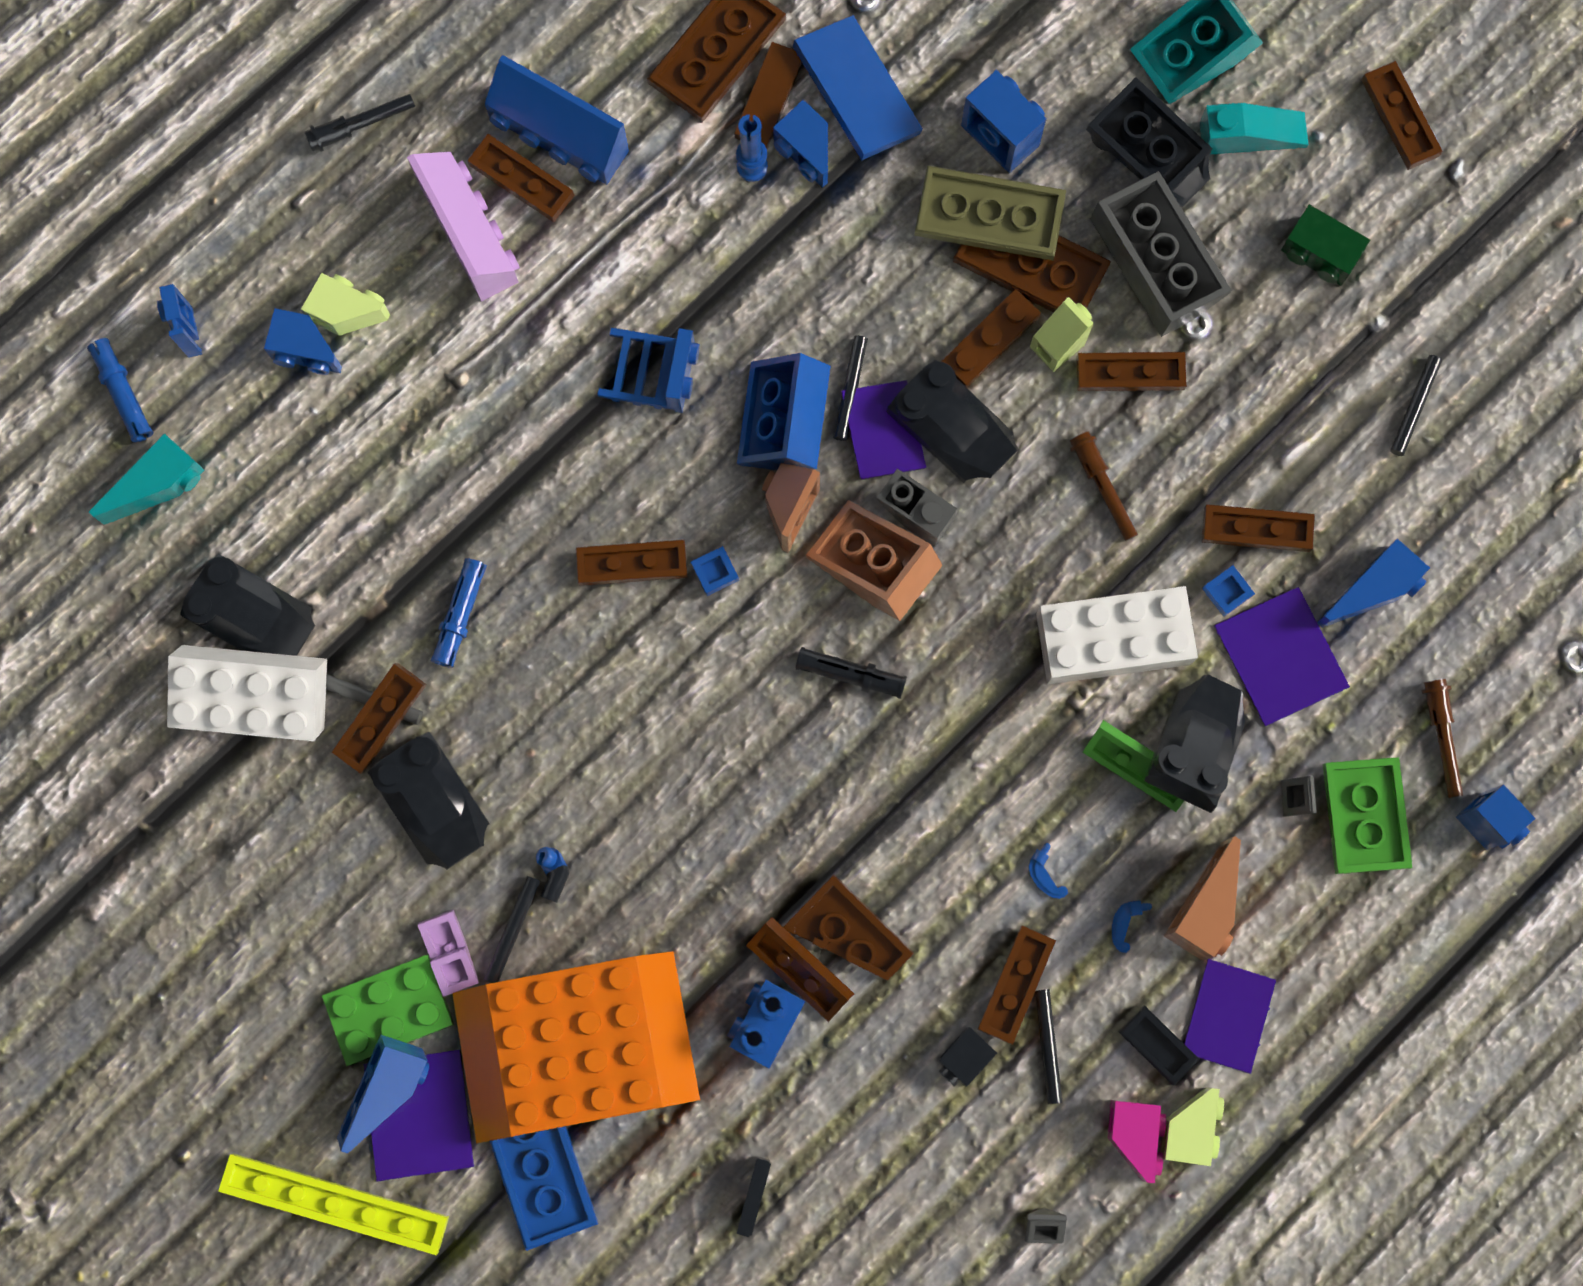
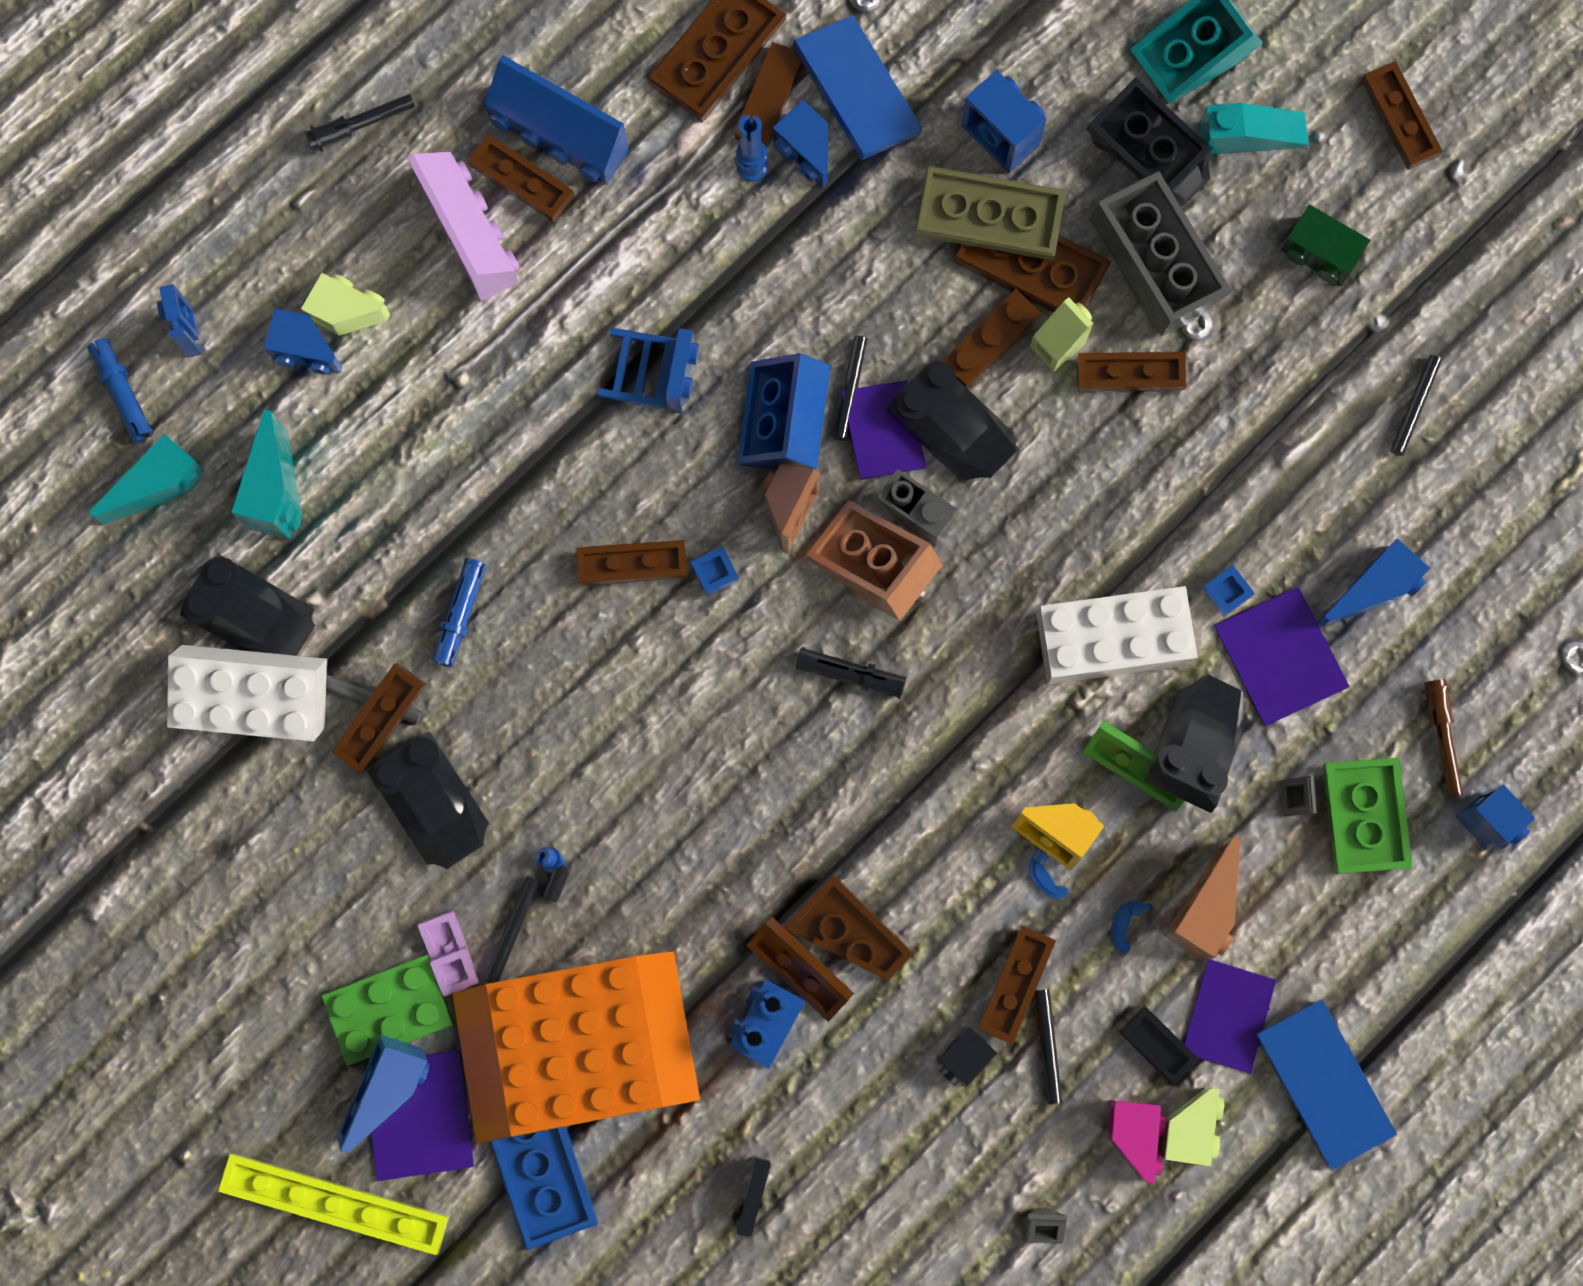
(268, 488): none -> teal slope
(1059, 830): none -> yellow slope
(1096, 469): reddish brown pin -> none
(1258, 528): reddish brown plate -> none
(1325, 1084): none -> blue tile

